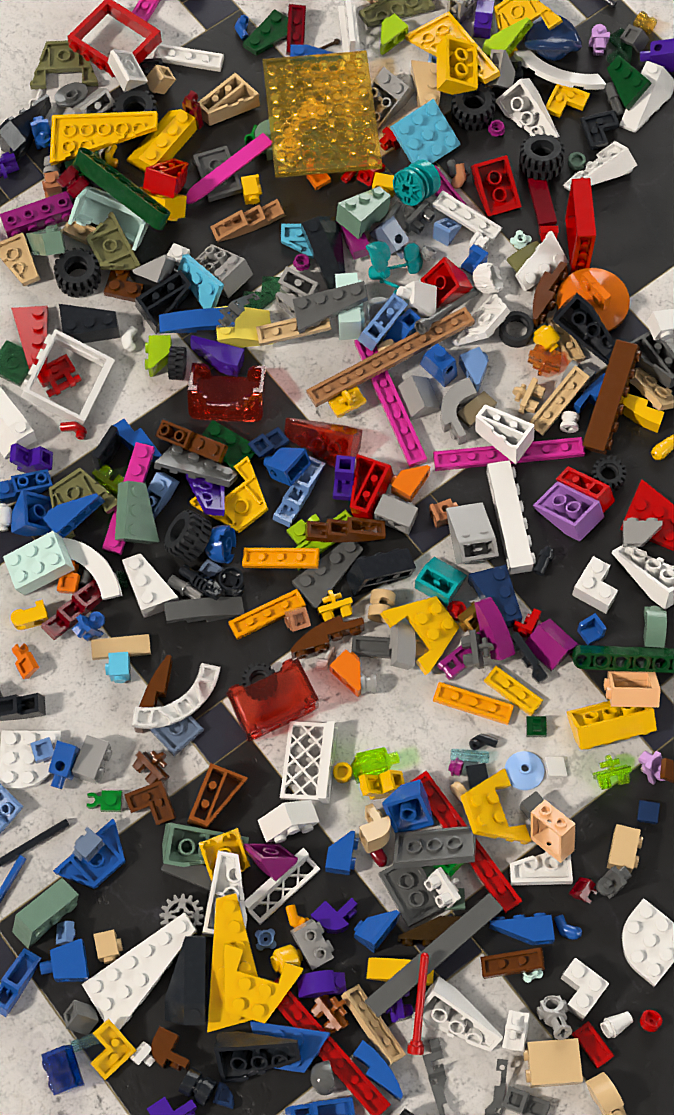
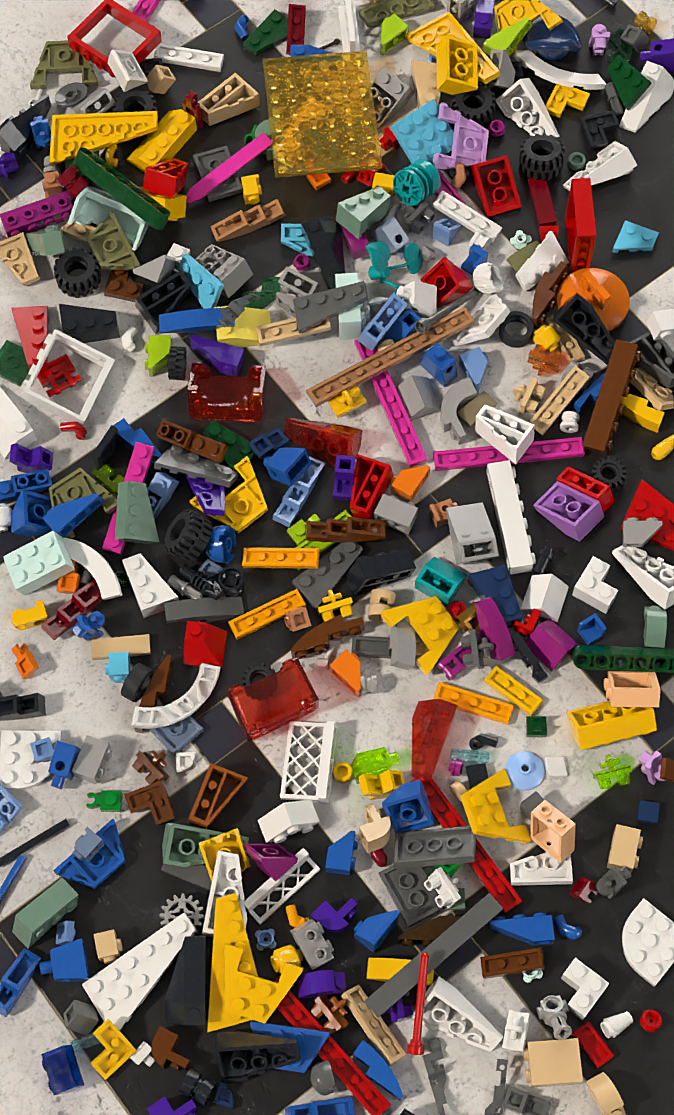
(136, 682): none -> black tyre
(184, 761): none -> white tile
(204, 644): none -> red slope
(429, 733): none -> clear red wedge
(469, 141): none -> lavender wing
(546, 595): none -> white slope
(635, 238): none -> medium azure wing

